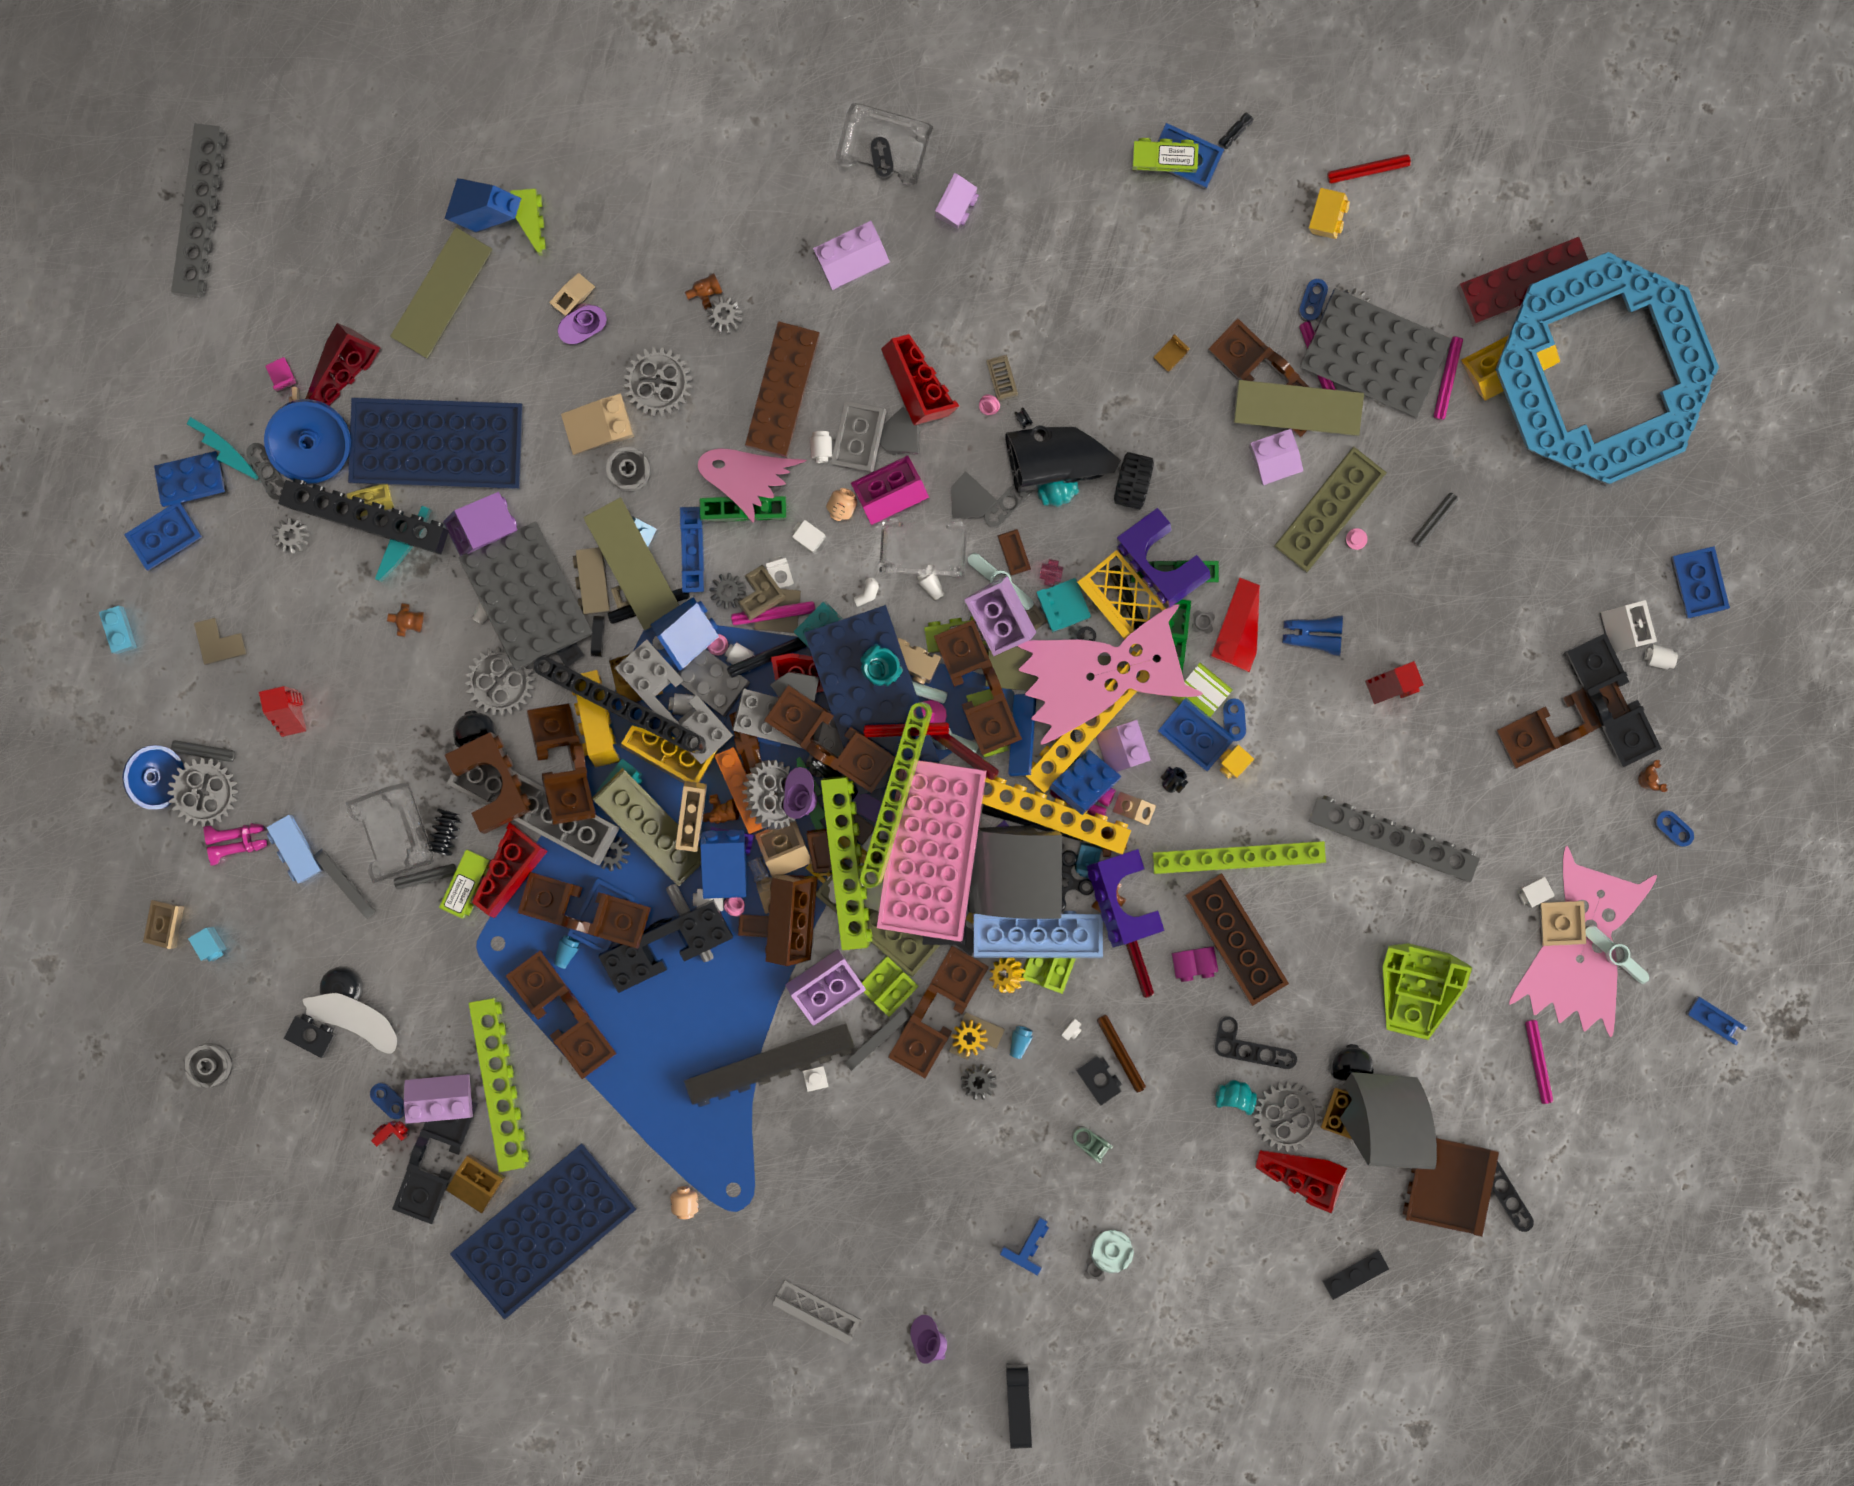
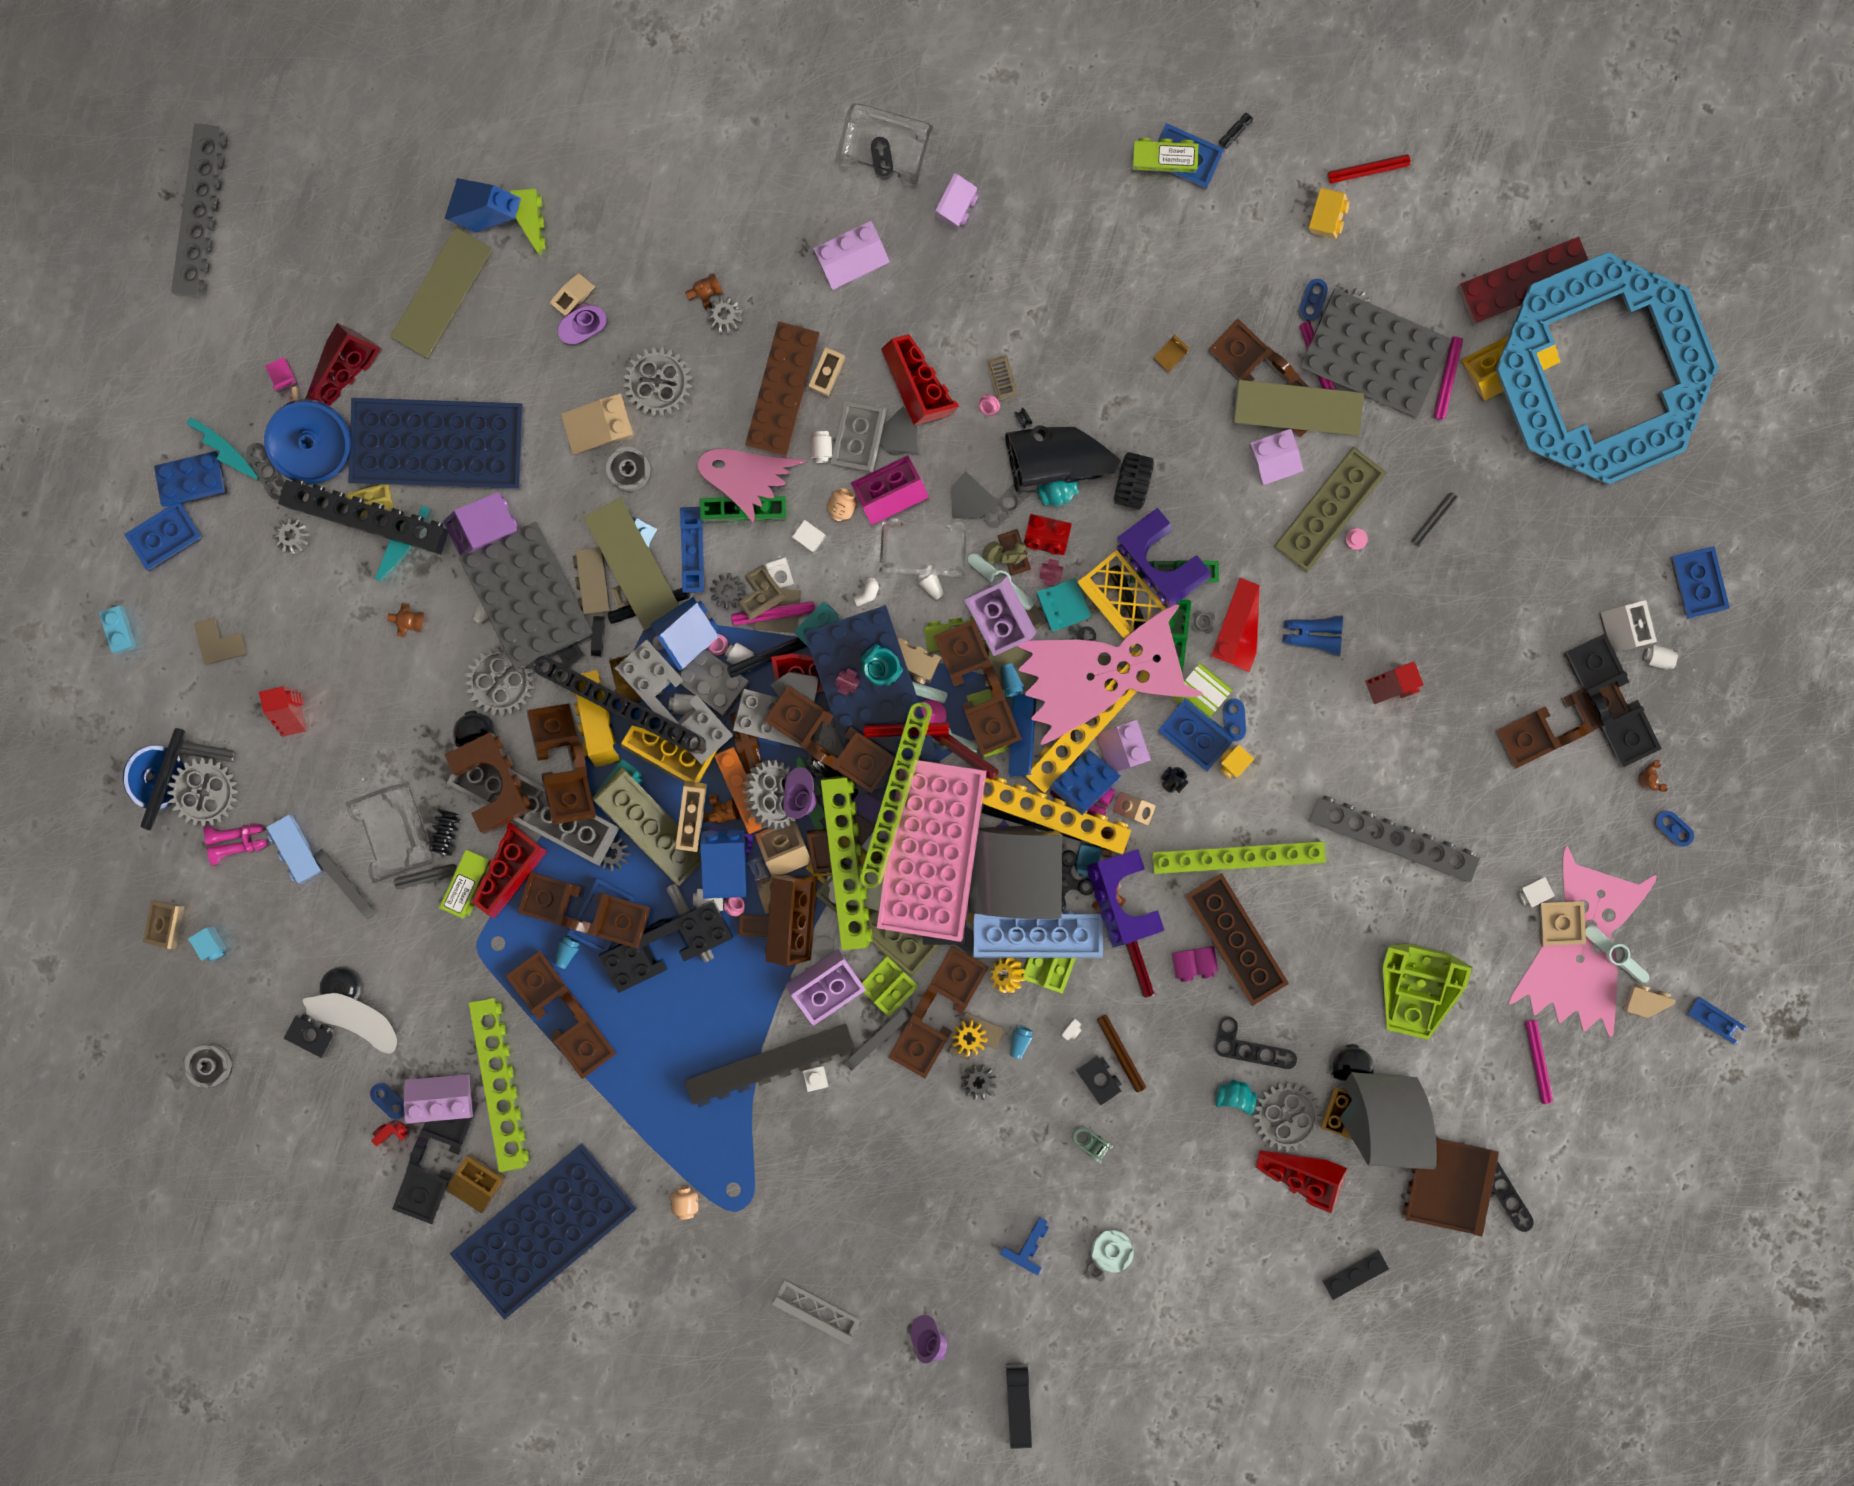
(163, 779): none -> black axle
(827, 372): none -> tan brick
(847, 681): none -> clear pink gear
(994, 553): none -> olive arm
(1011, 681): none -> dark azure cone
(1047, 534): none -> red bracket
(1645, 1003): none -> tan slope

